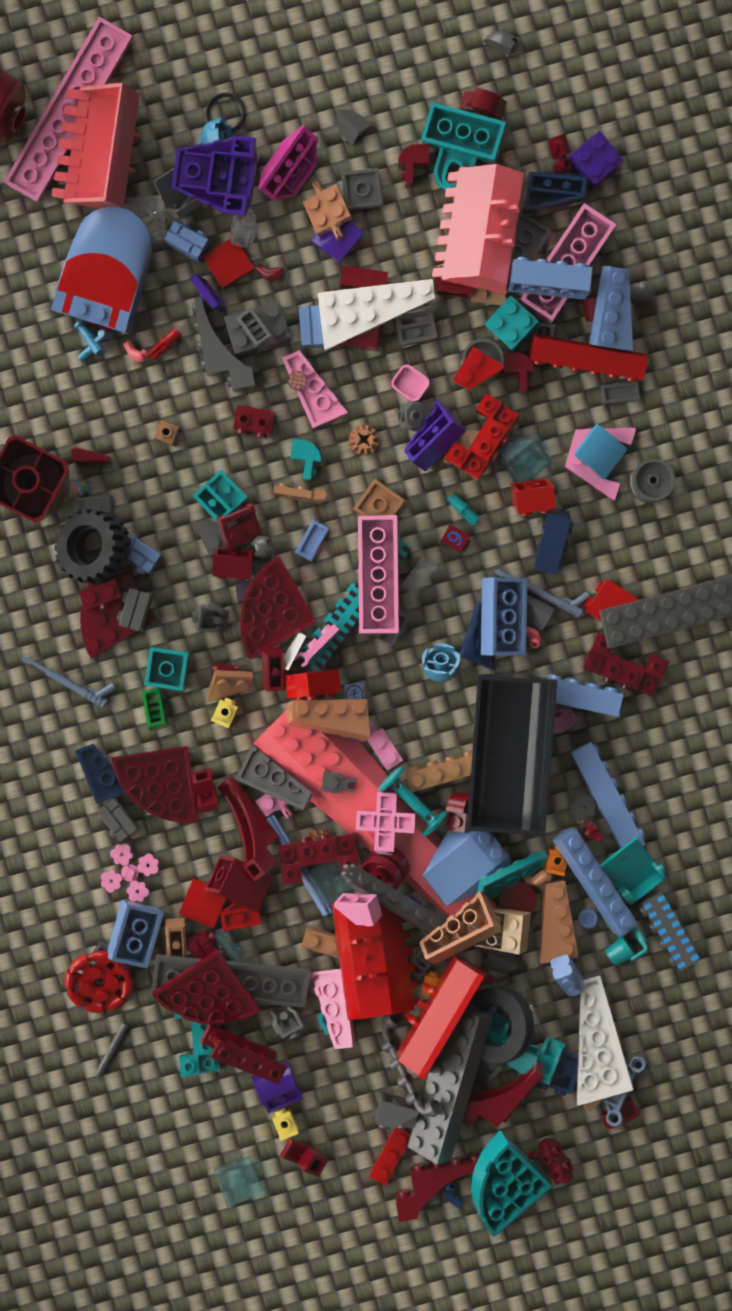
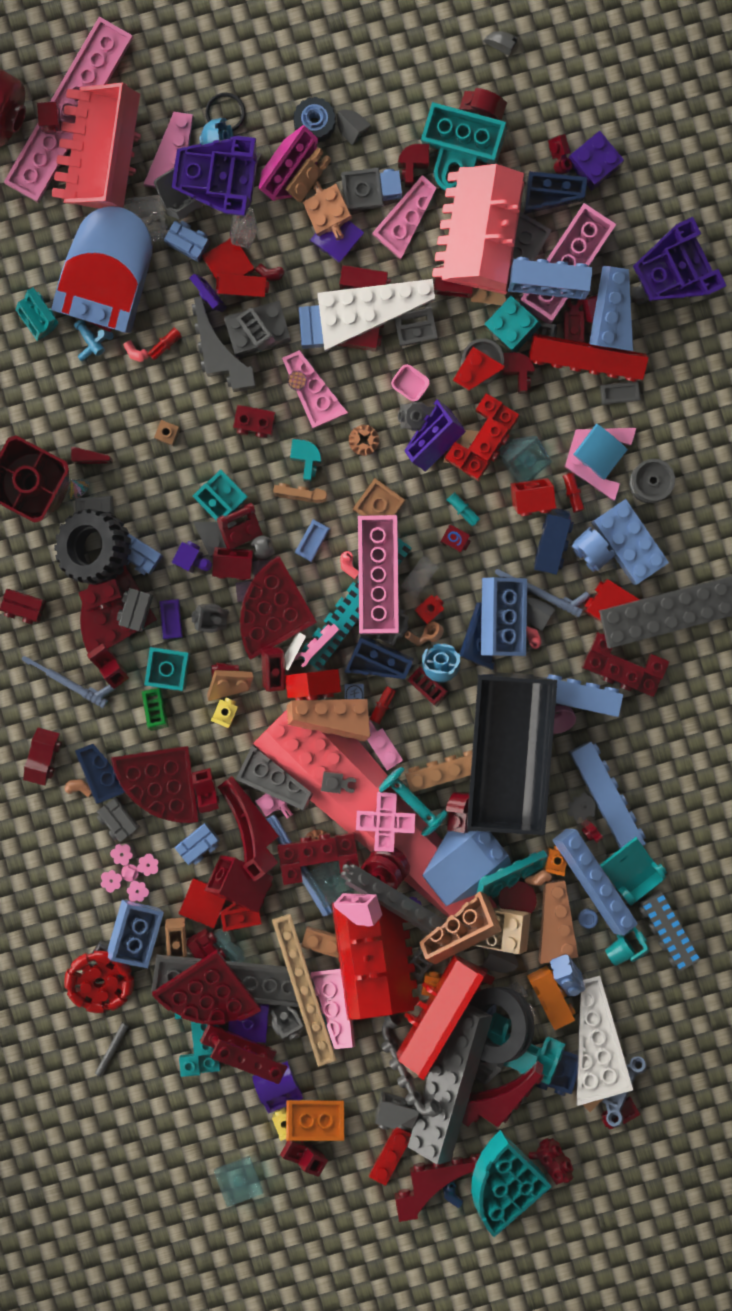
(22, 605): none -> dark red brick
(36, 314): none -> teal brick
(42, 756): none -> dark red brick
(49, 117): none -> dark red brick
(77, 785): none -> nougat arm
(108, 665): none -> dark red brick
(171, 619): none -> dark purple tile
(175, 137): none -> bright pink wing
(189, 557): none -> dark purple brick
(197, 844): none -> medium blue brick
(241, 285): none -> red brick
(253, 1027): none -> dark purple plate
(304, 990): none -> tan tile
(307, 175): none -> medium nougat hinge
(314, 1120): none -> orange plate
(318, 109): none -> black wheel
(347, 564): none -> coral arm
(378, 659): none -> dark blue wedge
(382, 705): none -> red axle
(391, 185): none -> medium blue brick
(403, 220): none -> bright pink wing
(429, 608): none -> red brick
(432, 632): none -> nougat plate
(439, 698): none -> dark red slope
(551, 998): none -> orange wedge
(573, 492): none -> red pin
(574, 322): none -> dark red plate
(593, 549): none -> medium blue brick
(630, 541): none -> medium blue brick
(678, 266): none -> dark purple wedge

